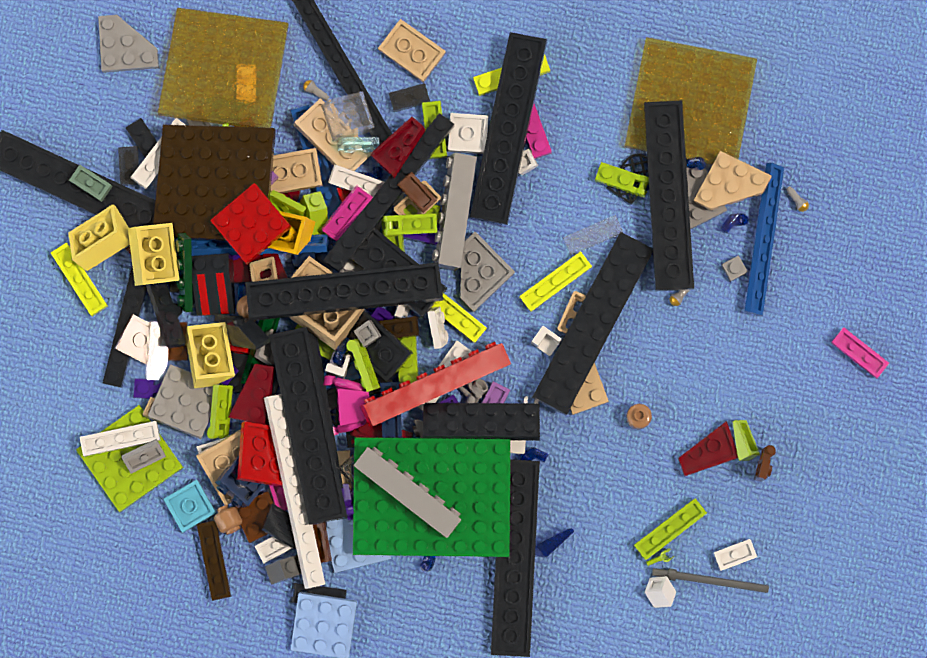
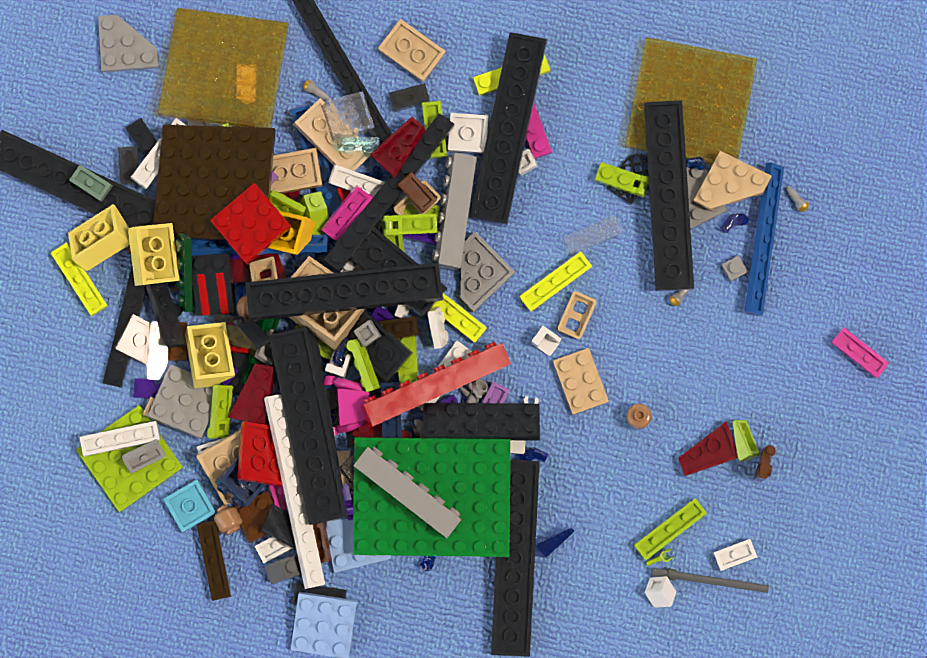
(593, 323): black plate -> none

